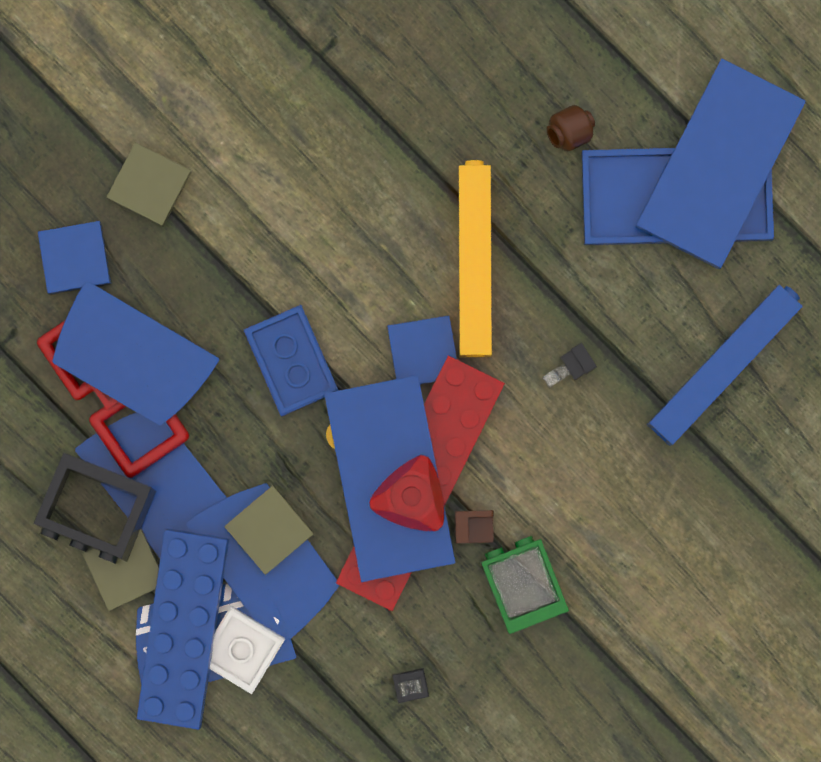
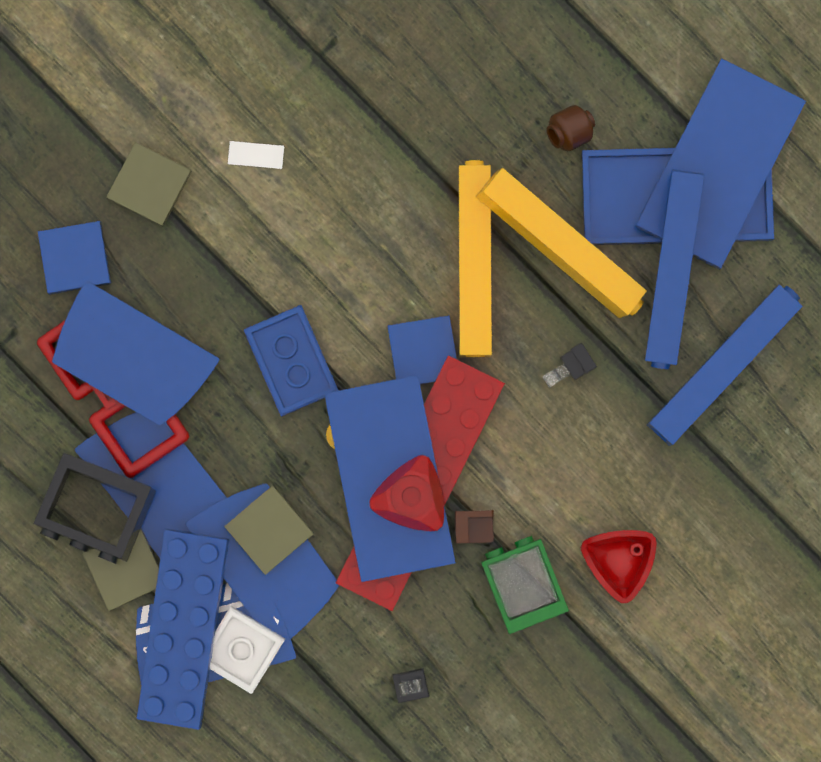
(255, 155): none -> white sticker
(562, 244): none -> yellow brick
(621, 561): none -> red hat
(674, 268): none -> blue brick

